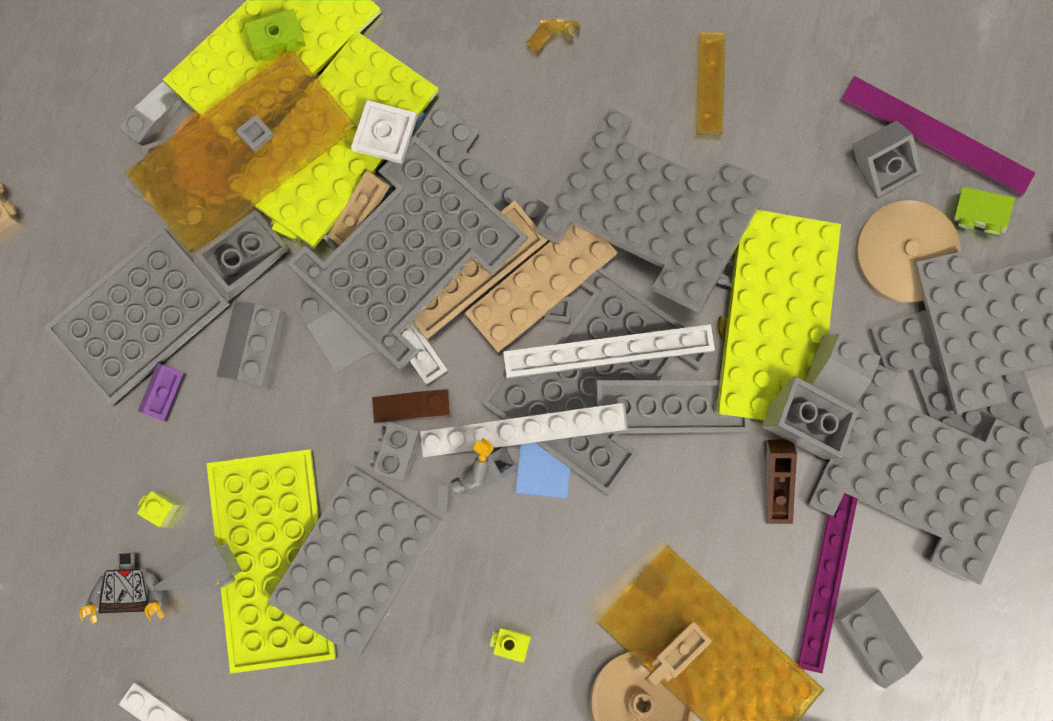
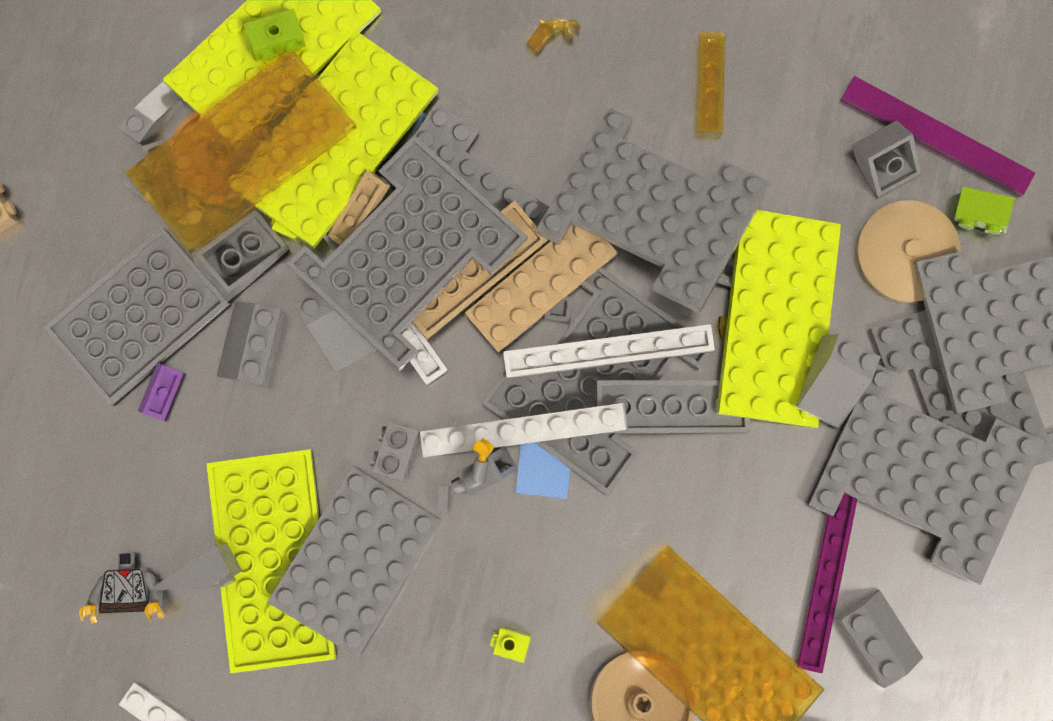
(157, 508): neon yellow brick -> none
(254, 133): light grey tile -> none
(384, 132): white plate -> none
(412, 406): reddish brown slope -> none
(678, 654): tan hinge -> none
(780, 481): reddish brown slope -> none
(811, 419): light grey slope -> none

